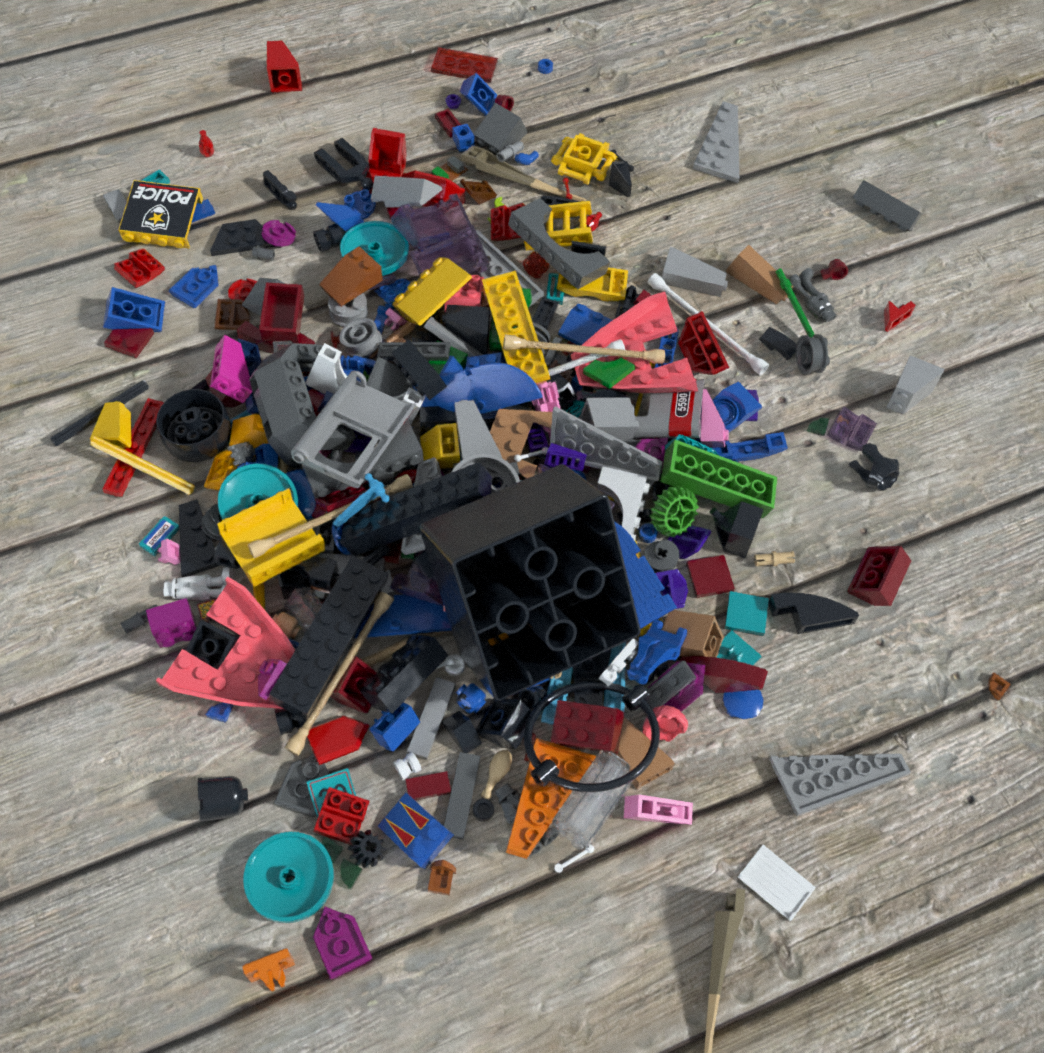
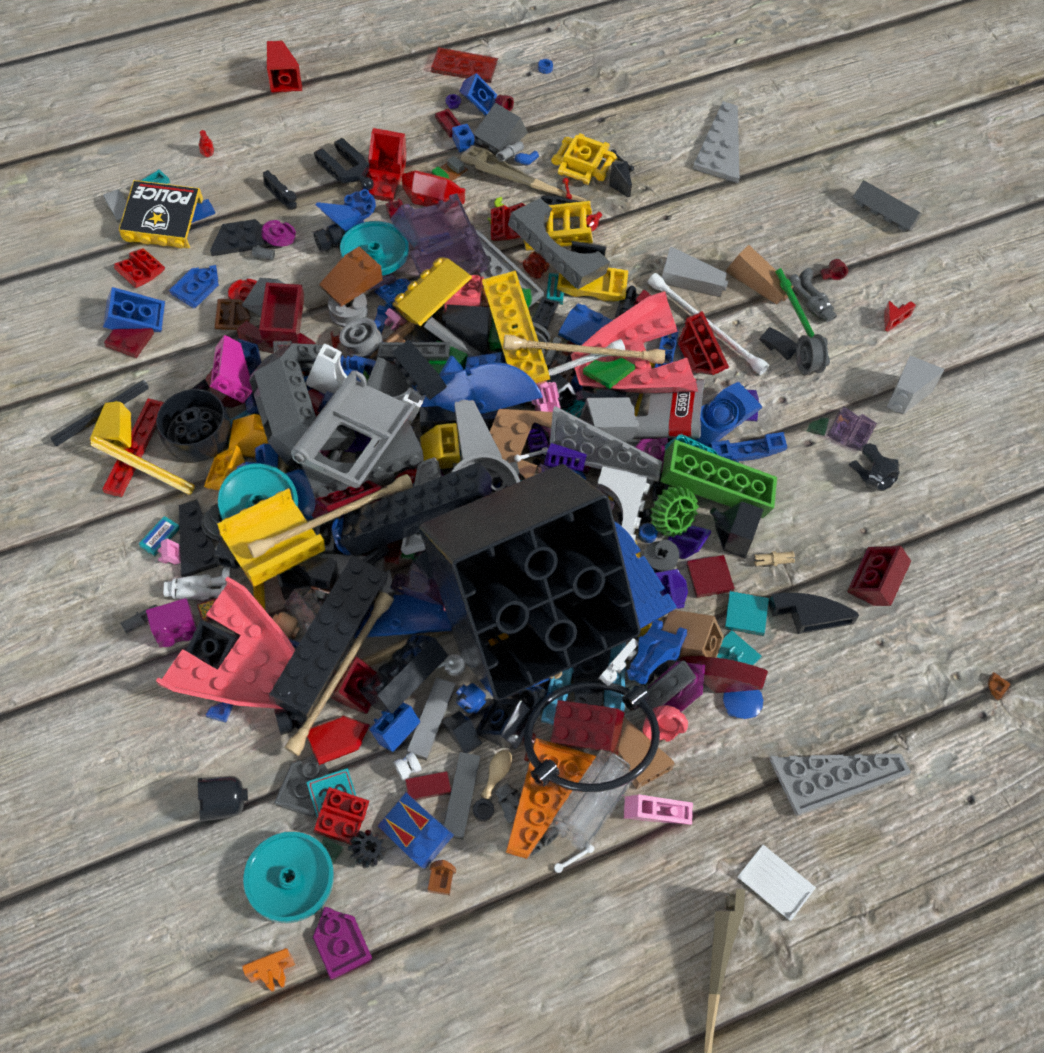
(242, 453): dark grey hinge -> none
(269, 674): magenta wing -> none
(349, 873): clear green tile -> none
(375, 490): dark azure piece -> none
(402, 191): light grey slope -> none
(479, 191): reddish brown slope -> none
(712, 427): bright pink slope -> none

